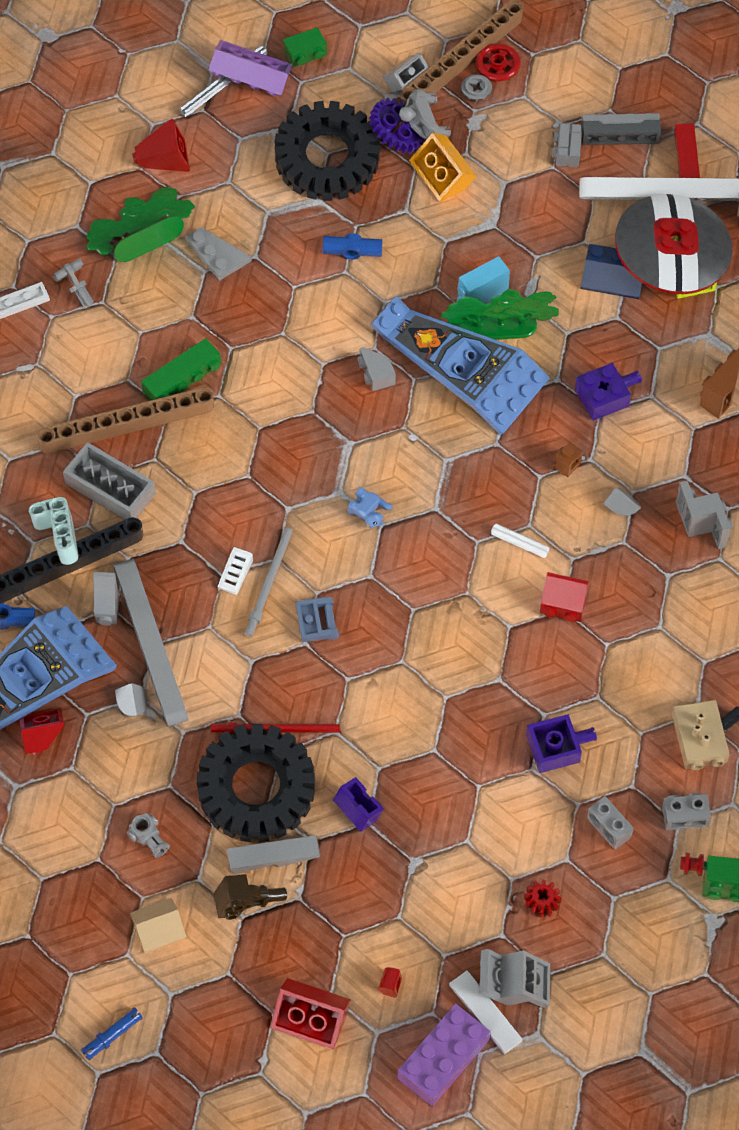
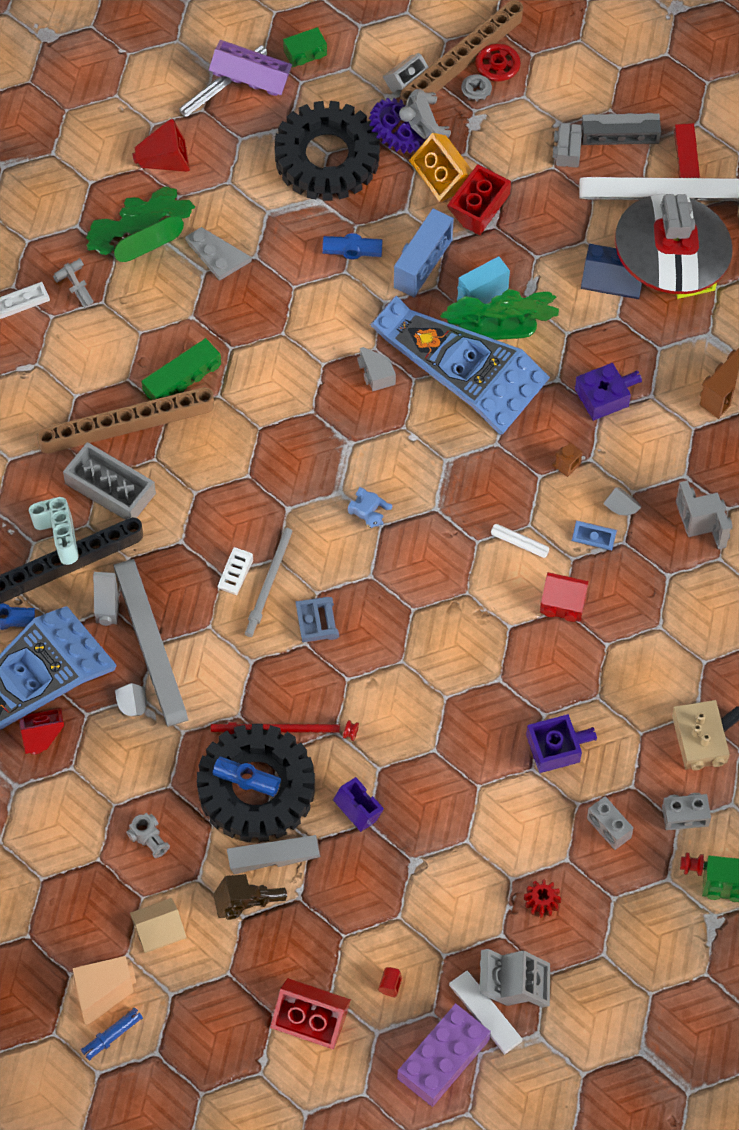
(103, 986): none -> light nougat slope
(234, 771): none -> blue piece
(351, 730): none -> red bush
(423, 253): none -> medium blue brick
(479, 199): none -> red slope
(594, 535): none -> medium blue slope
(676, 216): none -> light grey brick

